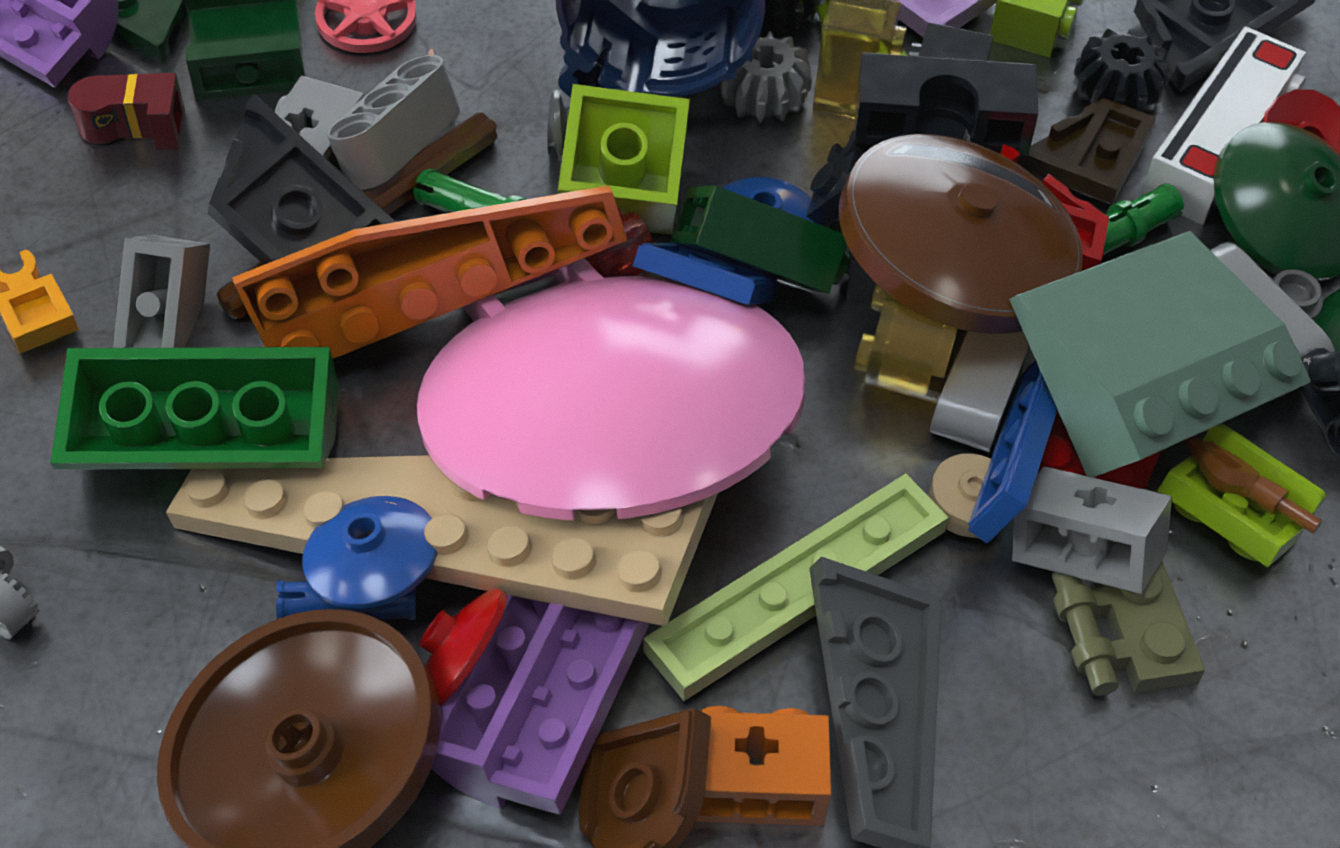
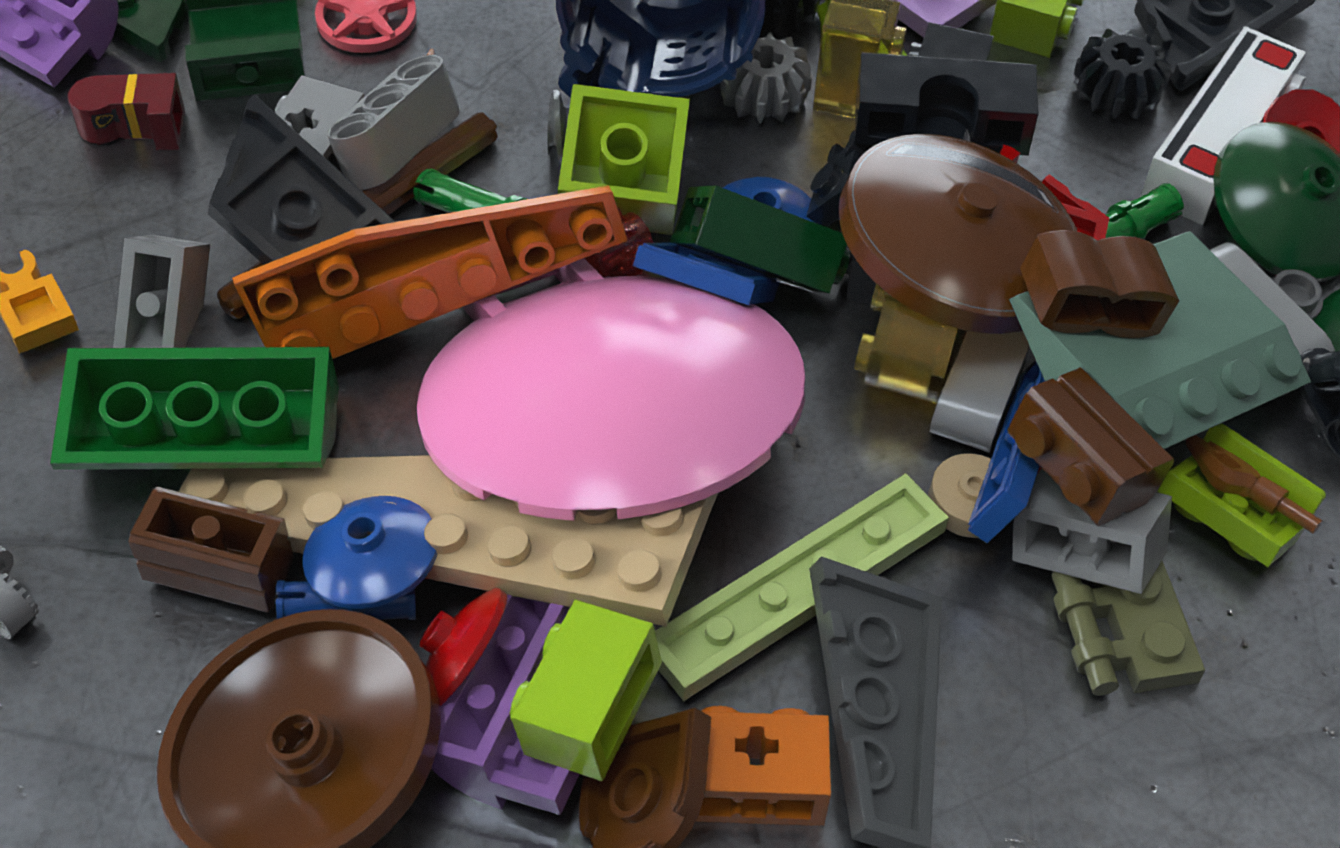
(211, 548): none -> reddish brown brick
(586, 689): none -> lime brick
(1089, 446): none -> reddish brown brick
(1092, 149): dark brown wing -> none
(1098, 284): none -> reddish brown brick

